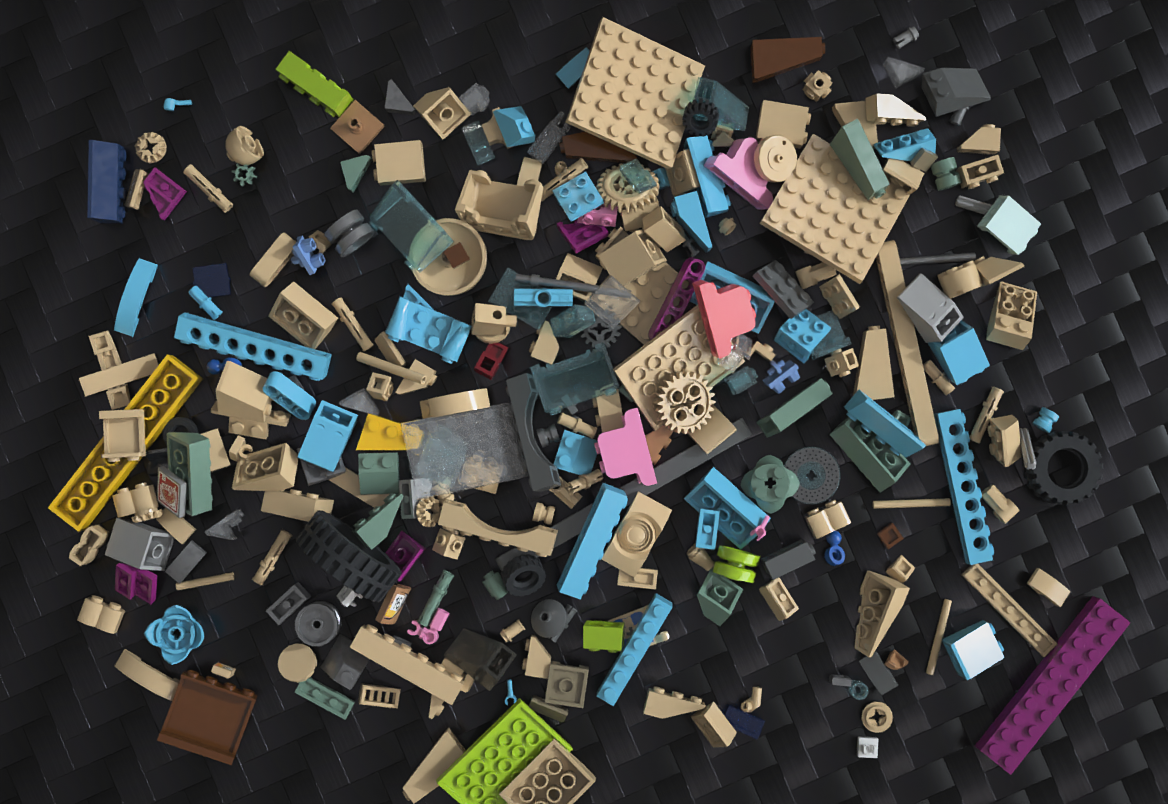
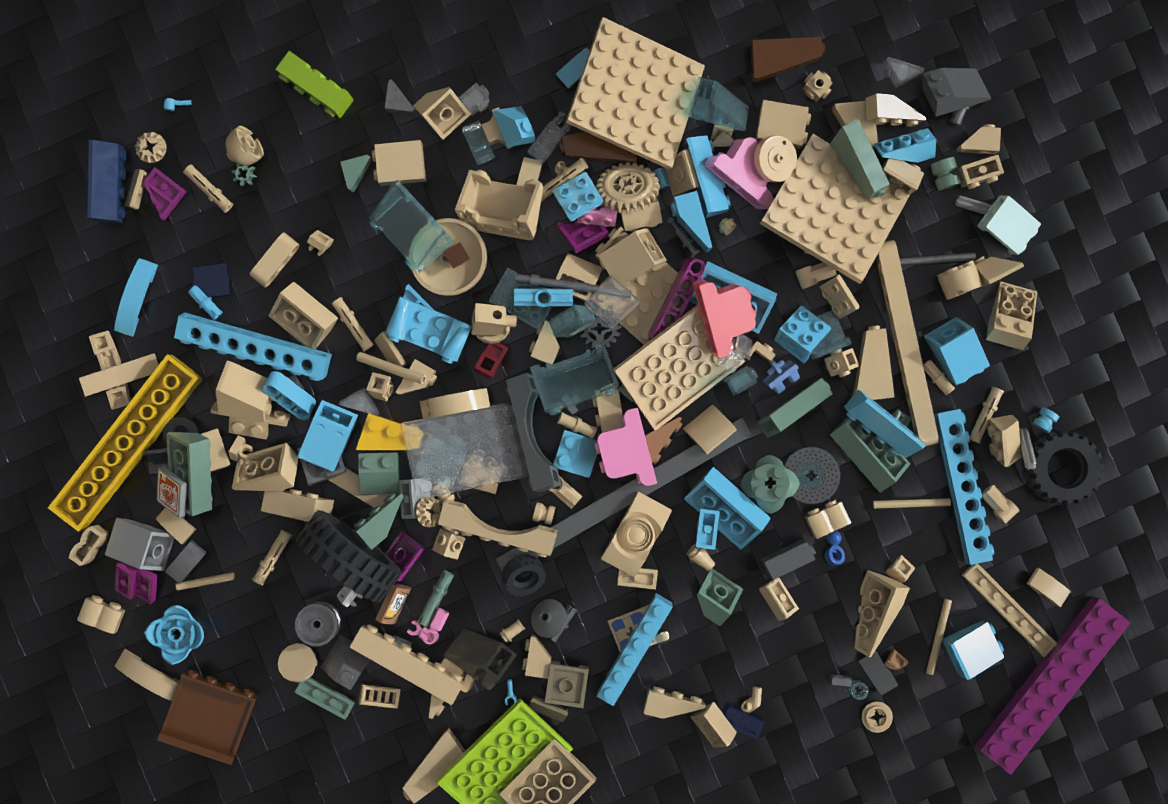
(123, 434): tan panel -> none
(135, 500): tan brick -> none
(147, 515): tan gear -> none
(215, 367): blue plate -> none
(222, 528): clear slope -> none
(223, 670): tan tile -> none
(288, 603): flat silver brick -> none
(304, 255): medium blue hips -> none
(349, 233): flat silver wheel -> none
(357, 127): medium nougat tile -> none
(494, 585): sand green brick -> none
(548, 435): flat silver wheel -> none
(584, 481): tan pin -> none
(592, 540): medium azure brick -> none
(603, 636): lime brick -> none
(637, 177): clear light blue slope -> none
(663, 229): tan brick -> none
(687, 418): tan gear -> none
(700, 126): black tyre -> none
(735, 567): lime wheel -> none
(759, 530): bright pink hand -> none
(783, 289): dark grey plate -> none
(867, 747): white tile -> none
(889, 535): reddish brown tile -> none
(906, 37): light grey pin -> none
(923, 159): dark tan tile -> none
(929, 309): light grey slope -> none

